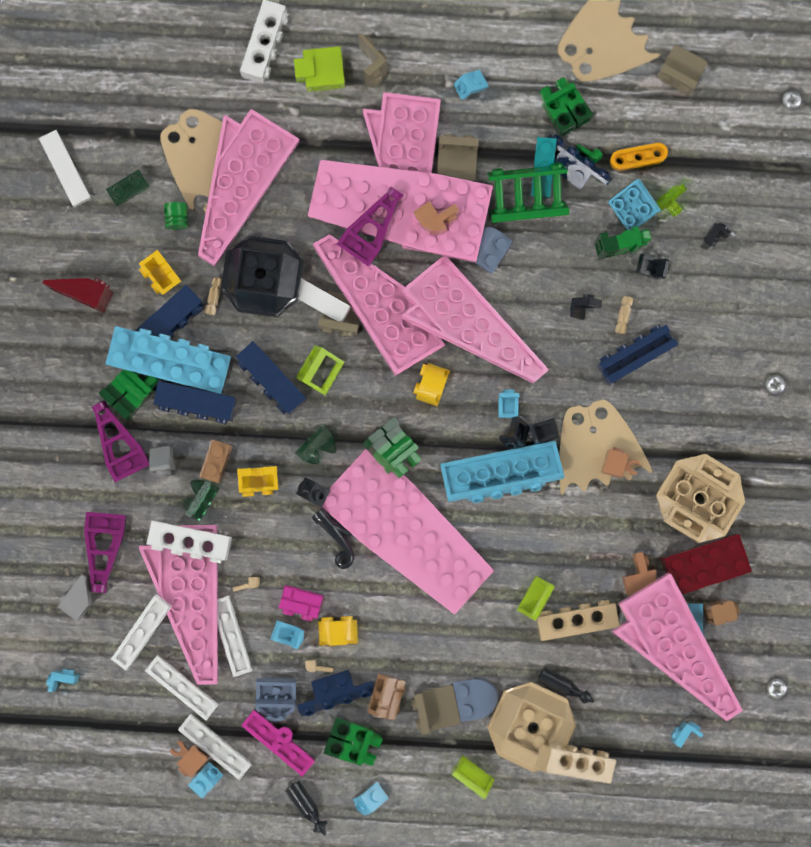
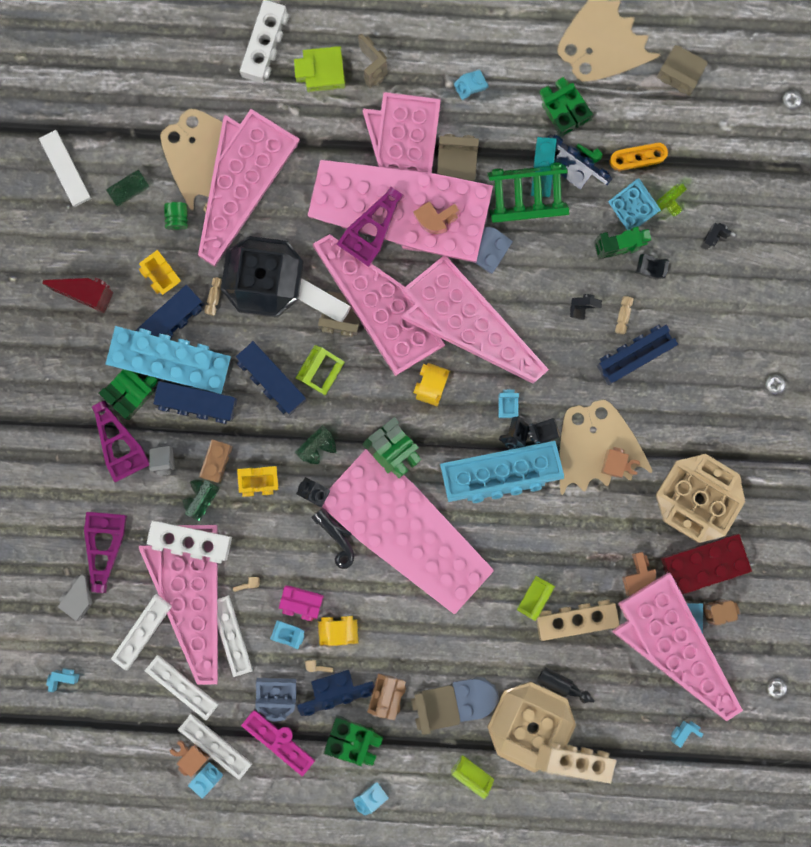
(306, 806): black wheel -> none

